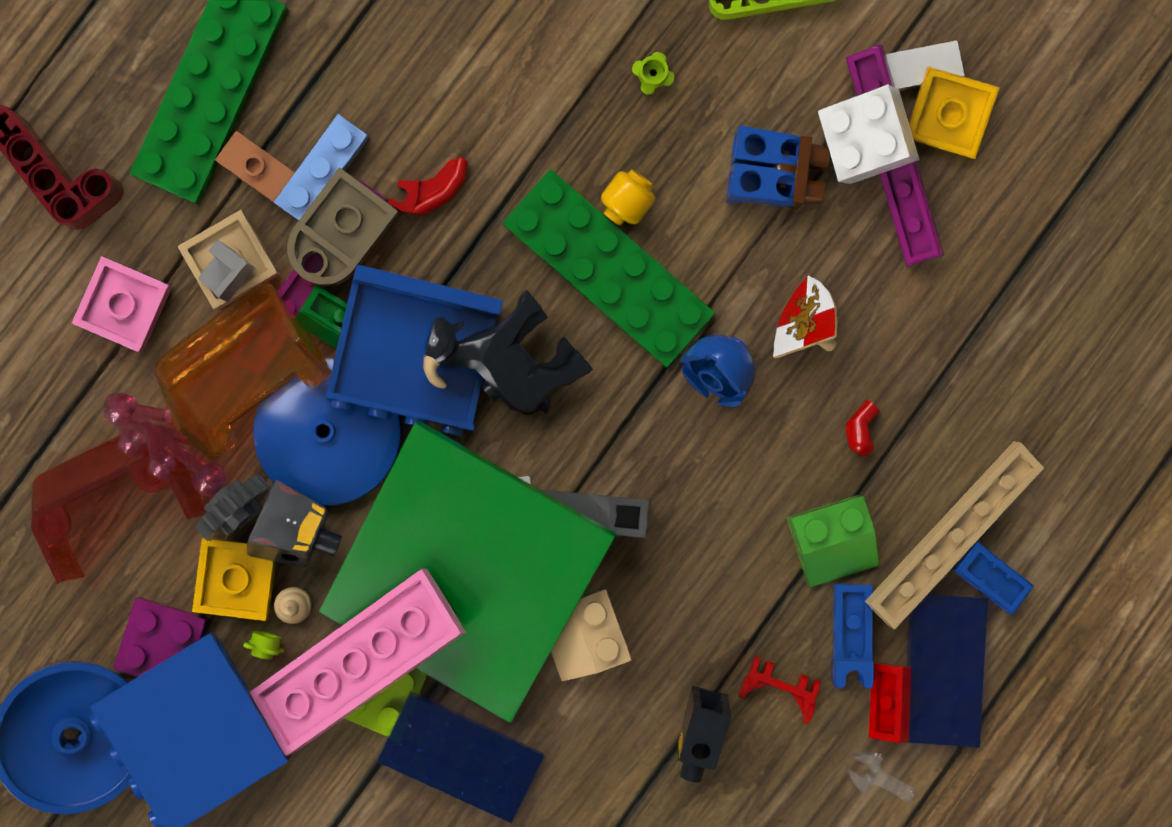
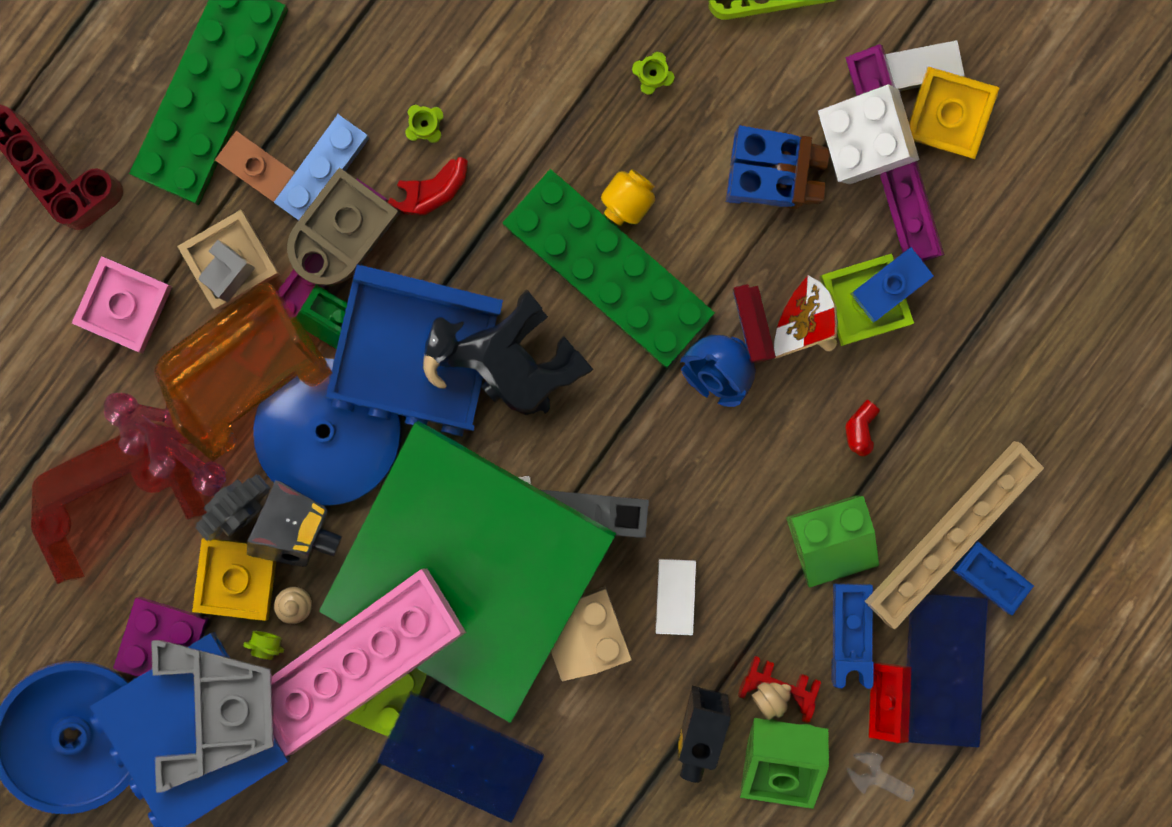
(230, 711): none -> light grey wing
(417, 116): none -> lime plate
(675, 596): none -> white tile
(754, 323): none -> dark red slope
(772, 699): none -> tan plate
(785, 763): none -> bright green slope
(852, 321): none -> lime plate
(892, 284): none -> blue plate

